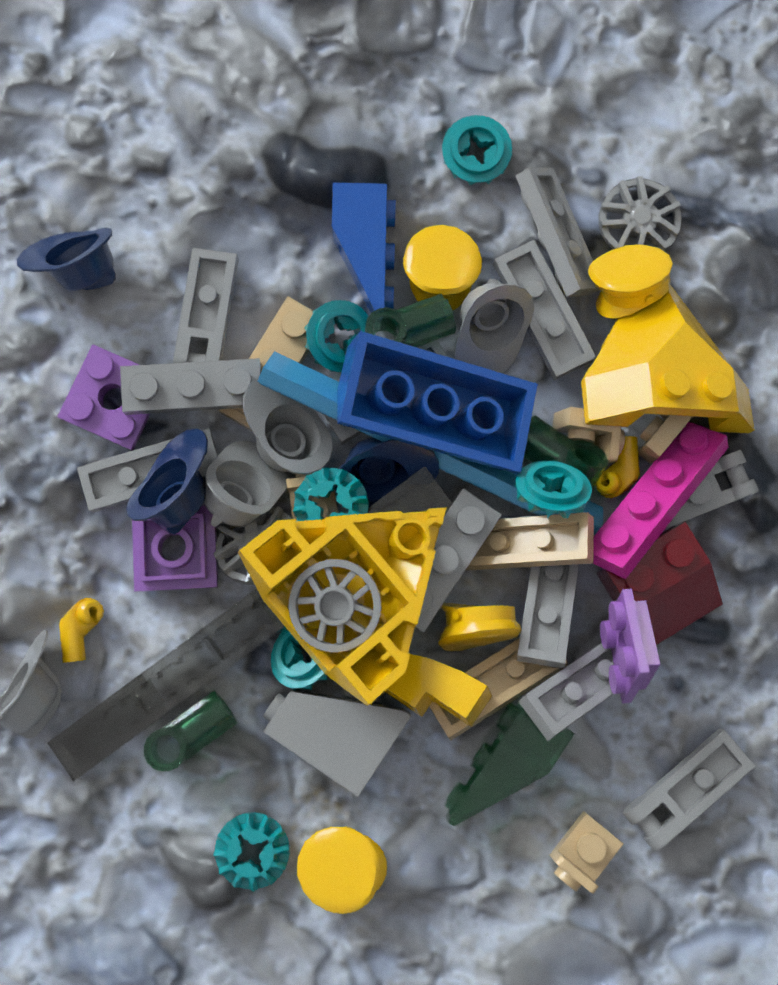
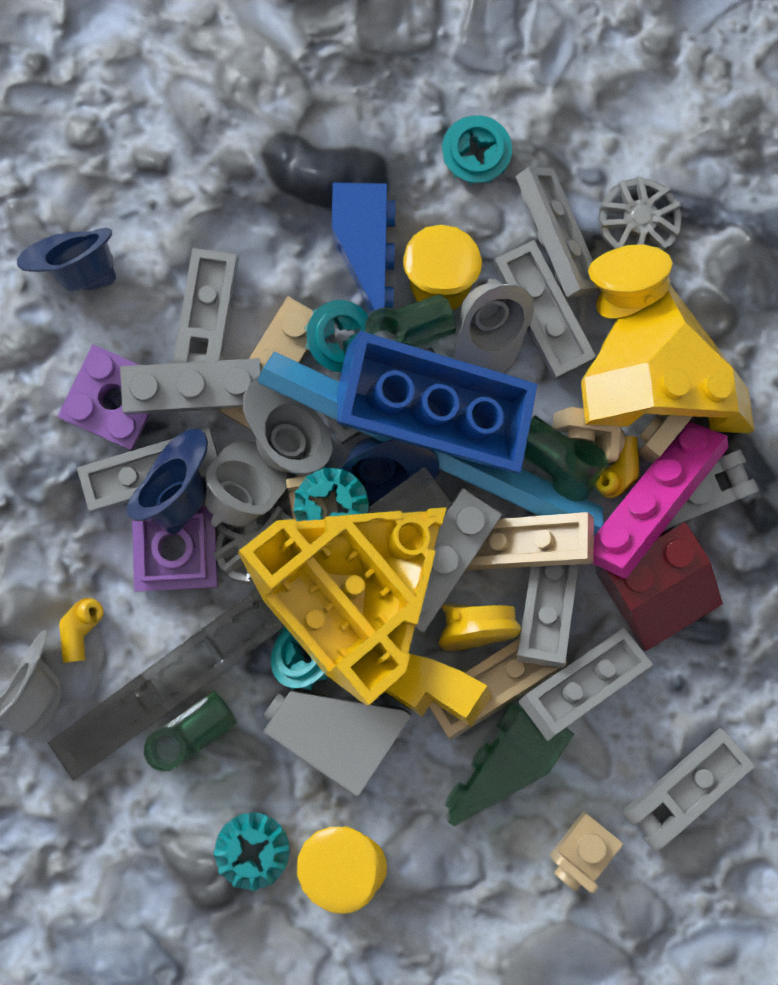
(334, 605): light grey wheel -> none
(552, 476): teal gear -> none
(632, 646): medium lavender piece -> none

